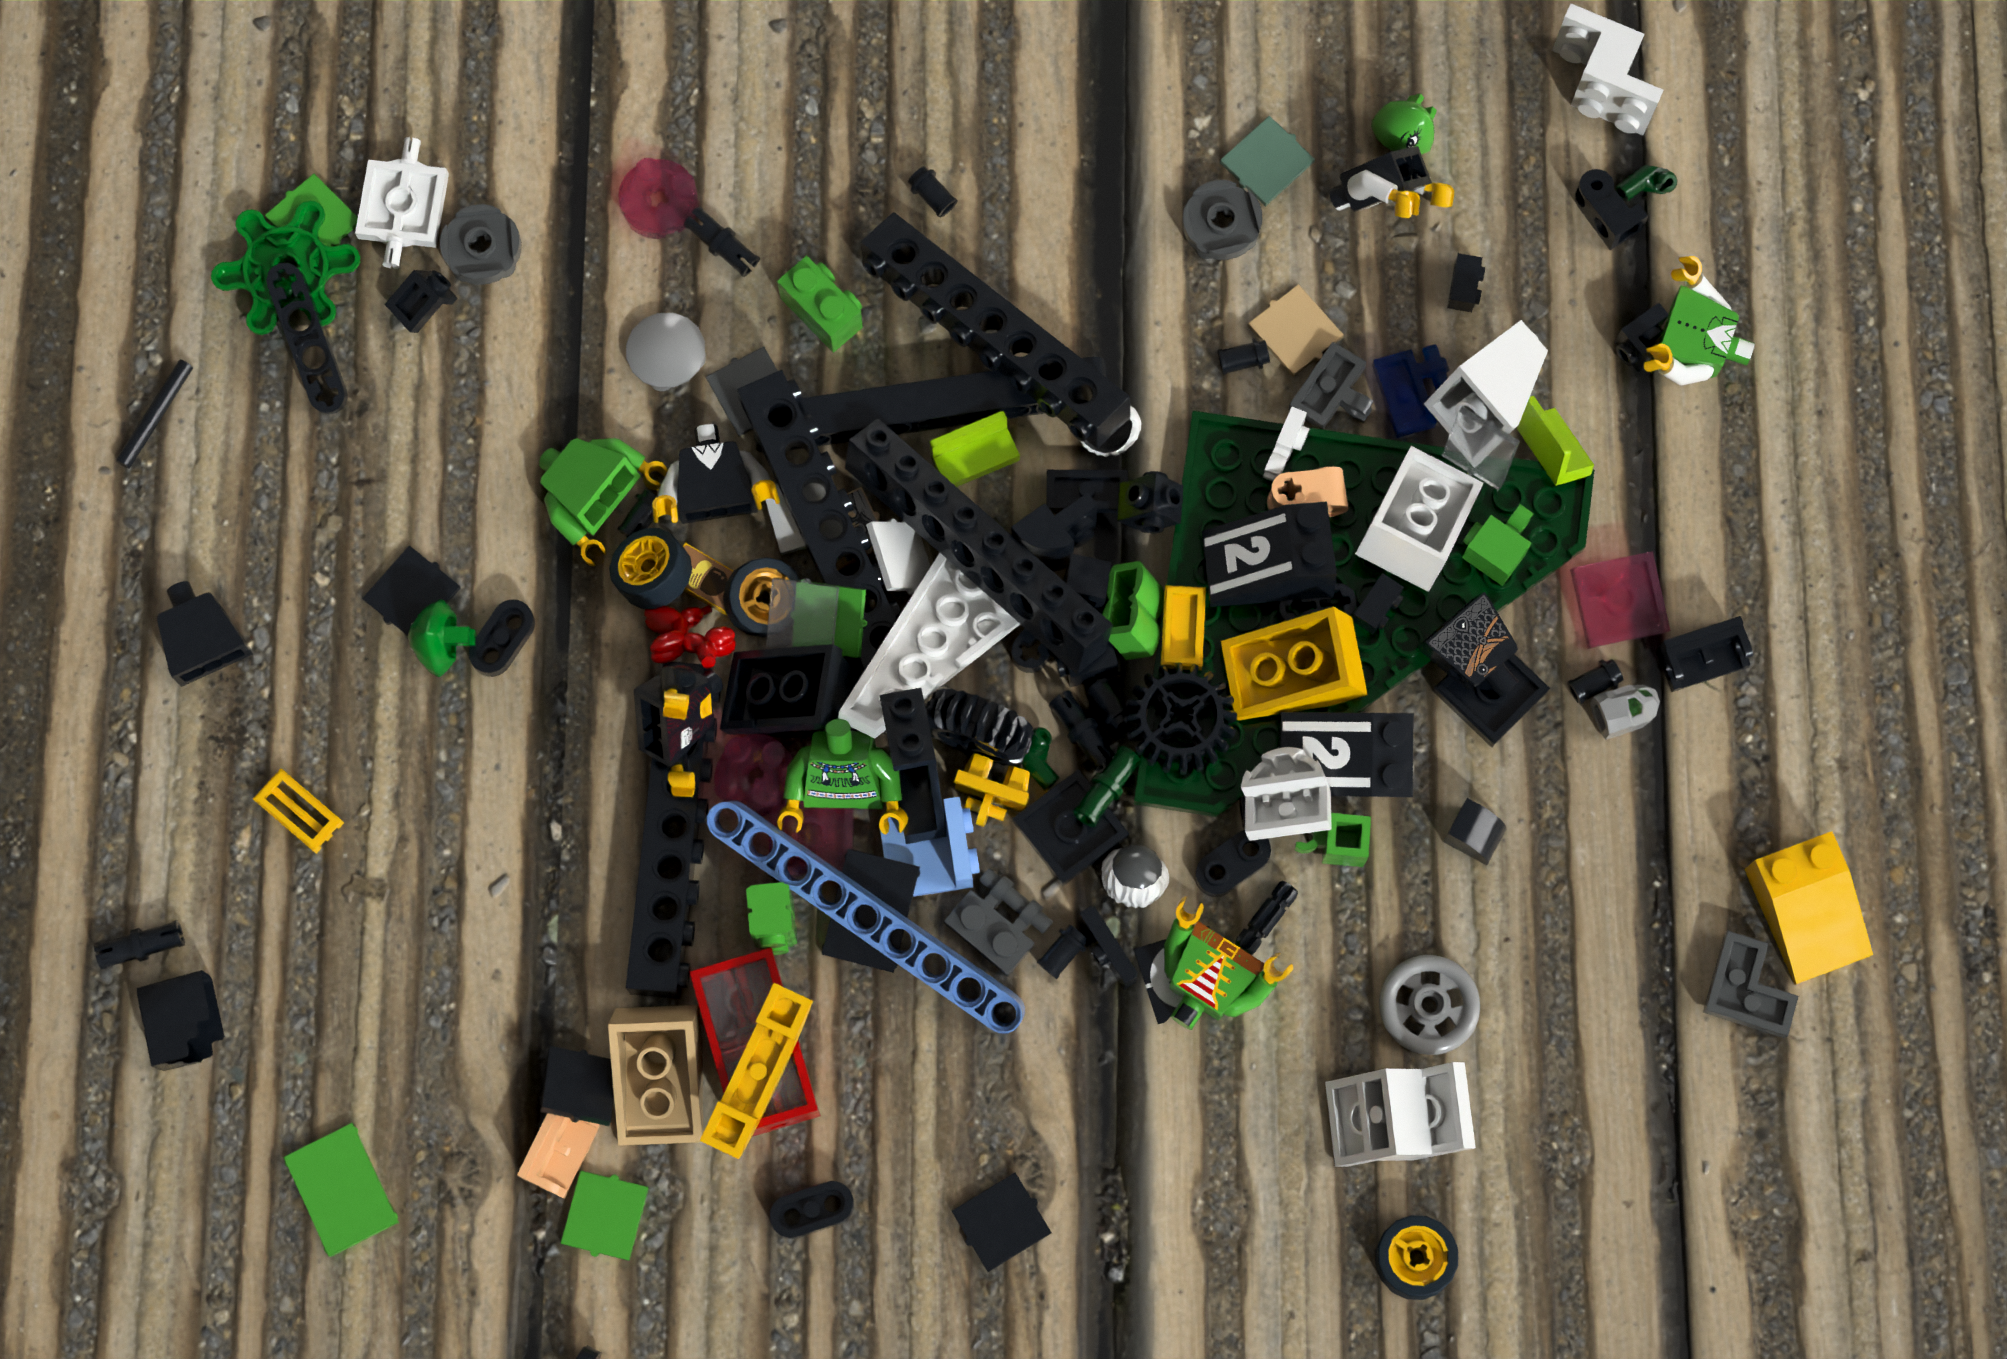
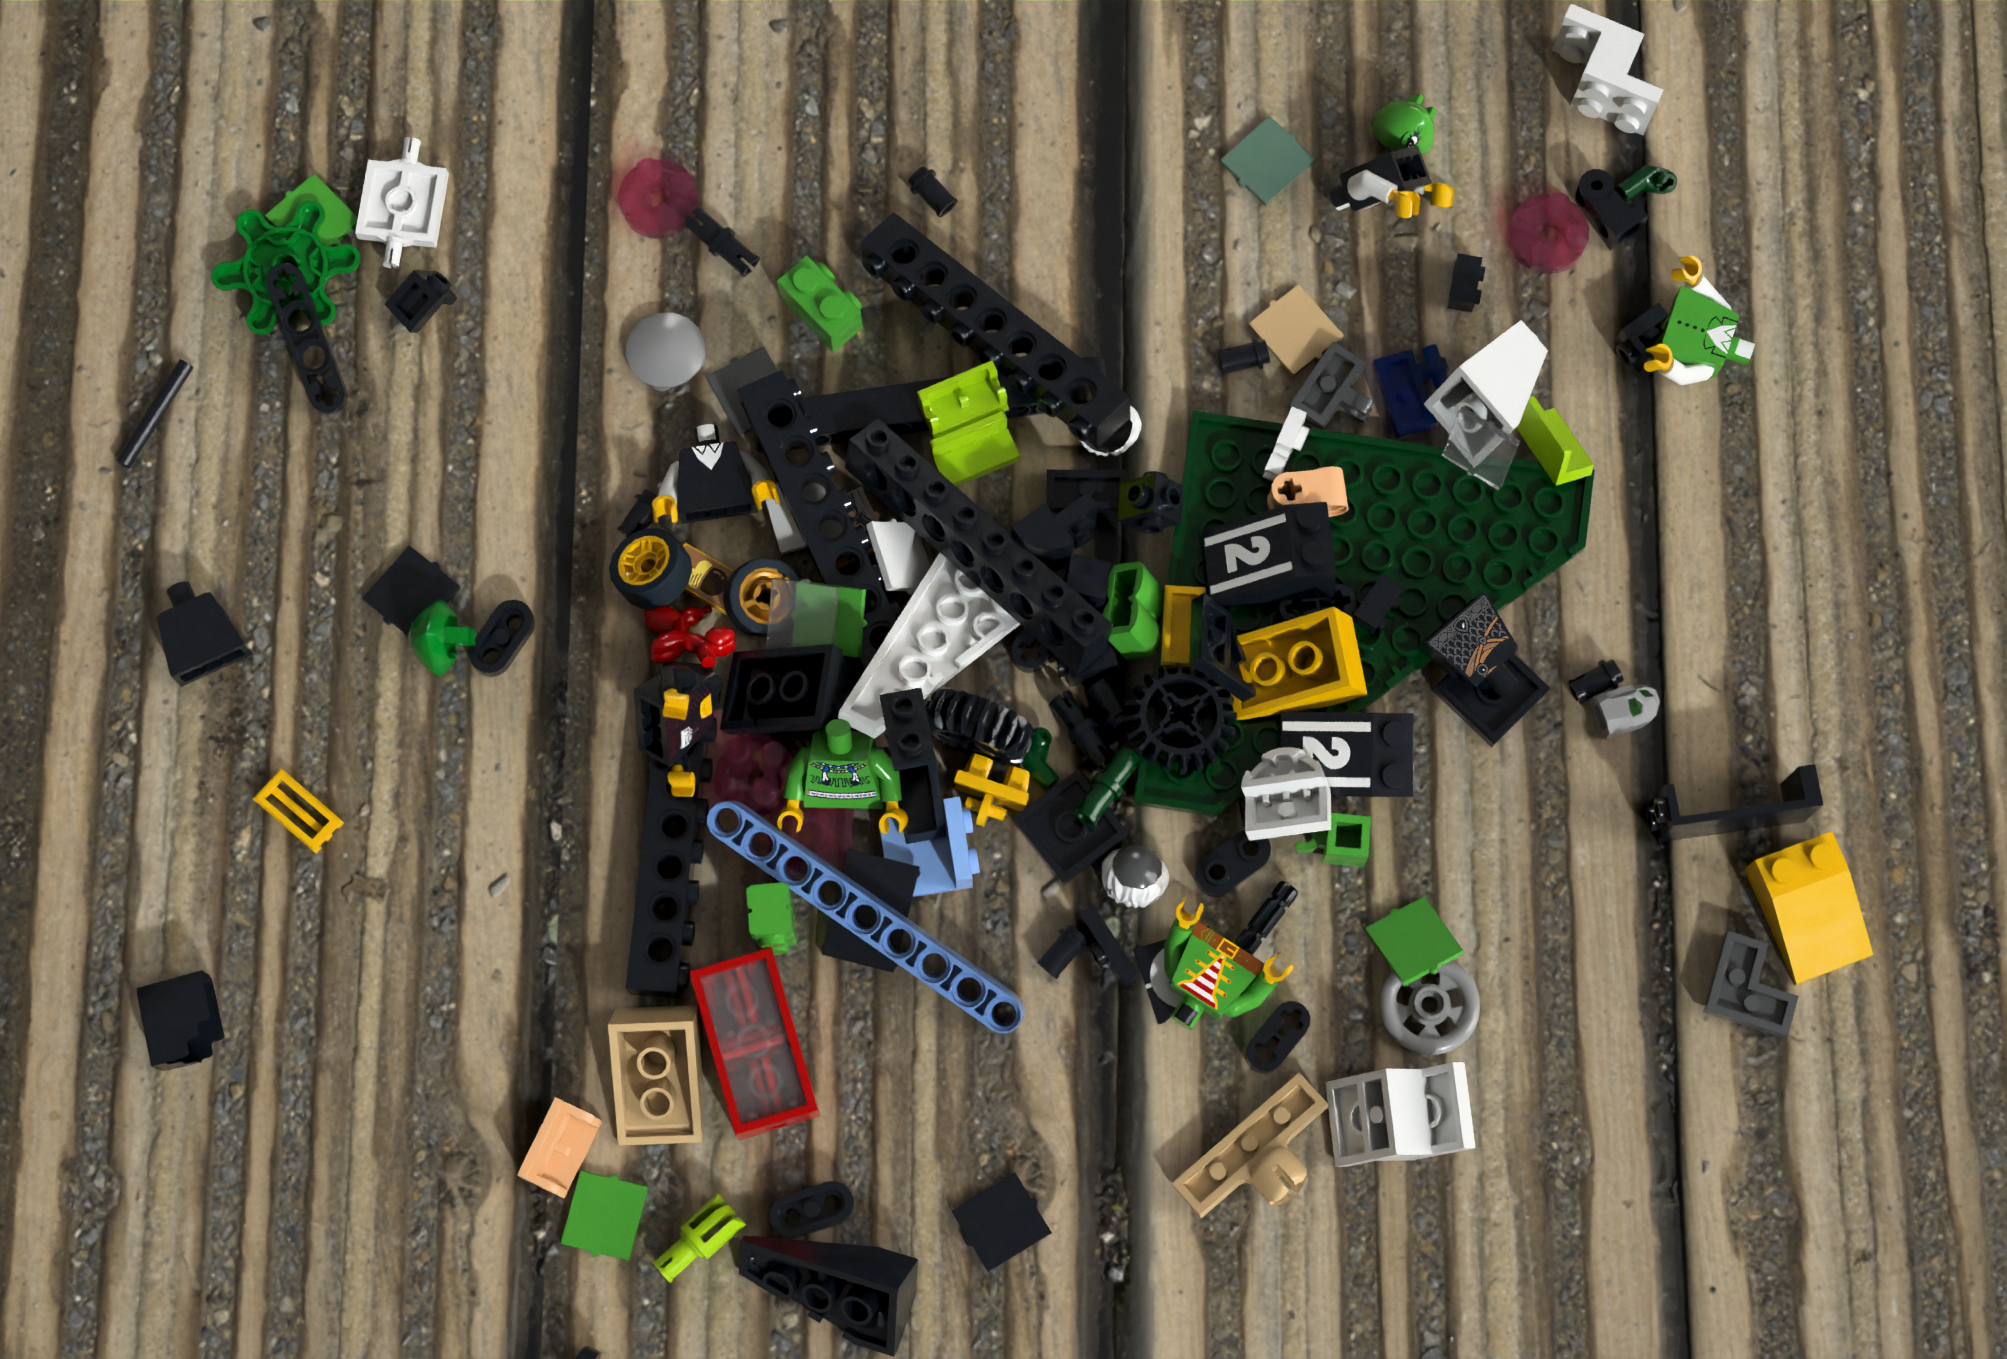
(139, 944): black pin -> none
(341, 1190): bright green piece -> none
(462, 232): dark grey plate -> none
(578, 1086): black piece -> none
(589, 483): bright green torso -> none
(701, 1237): none -> lime arm
(757, 1071): yellow slope -> none
(850, 1285): none -> black wedge
(962, 399): none -> lime hinge
(989, 931): dark grey plate -> none
(1216, 647): none -> black wing
(1234, 202): dark grey plate -> none
(1256, 1152): none -> tan plate
(1270, 1030): none -> black beam
(1394, 1259): wheel -> none
(1414, 941): none -> bright green piece
(1419, 519): white slope -> none
(1476, 832): black brick -> none
(1498, 546): bright green brick -> none
(1551, 211): none -> clear pink plate
(1620, 600): clear pink plate -> none
(1705, 654): black hinge -> none
(1800, 801): none -> black panel

